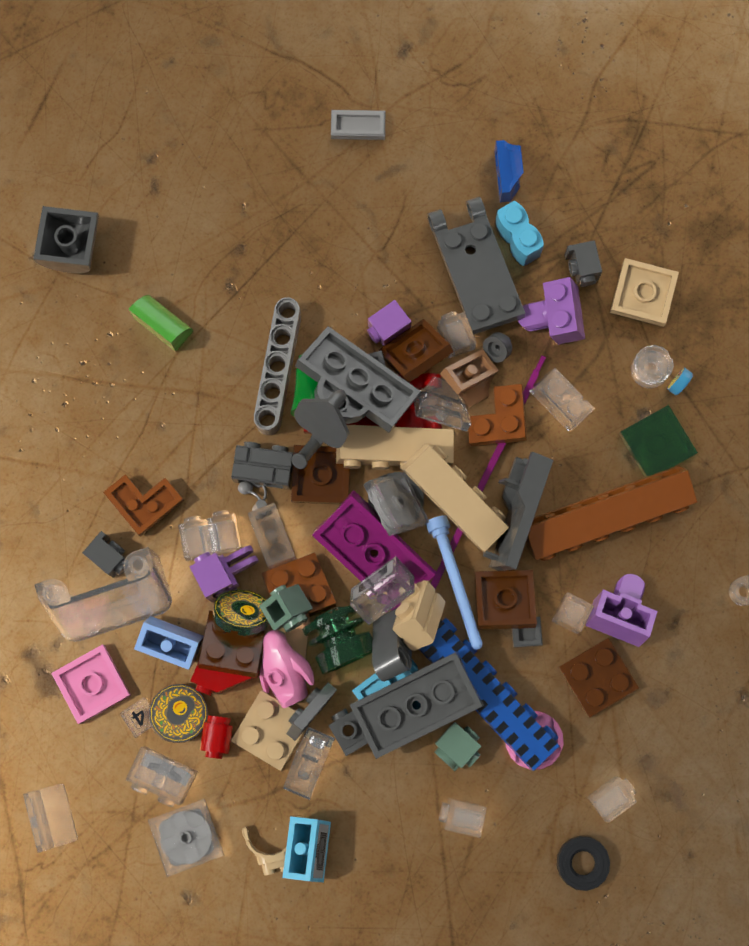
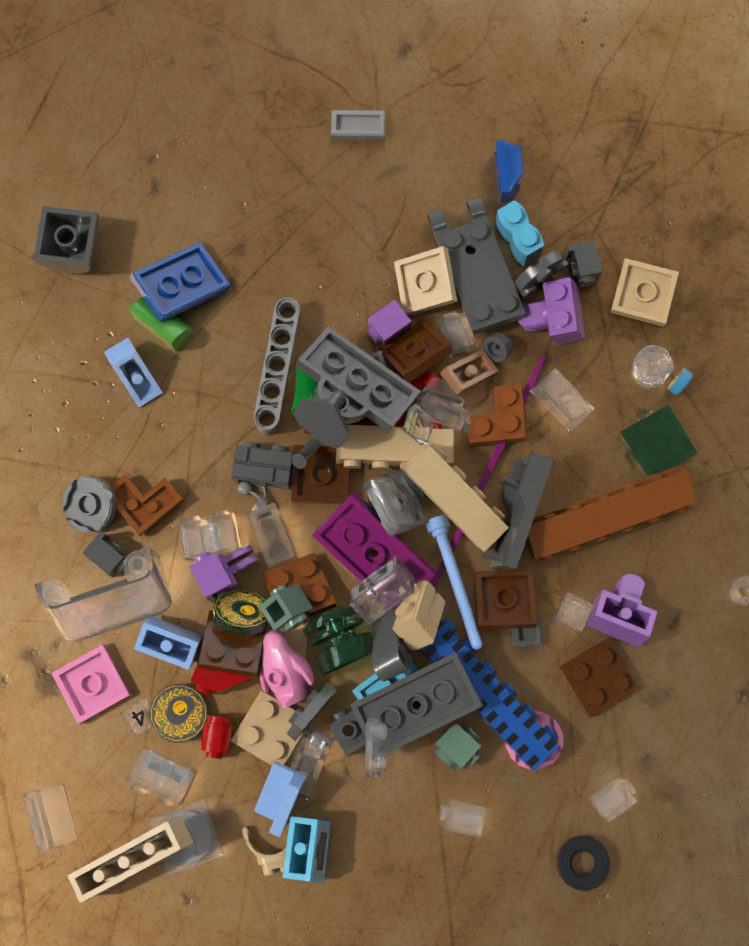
(89, 504): none -> tile
(130, 859): none -> tan brick
(133, 372): none -> light blue slope
(180, 281): none -> blue tile
(279, 796): none -> light blue panel
(375, 733): none -> clear plate
(418, 424): none -> clear tile
(425, 281): none -> tan plate
(534, 277): none -> dark grey plate

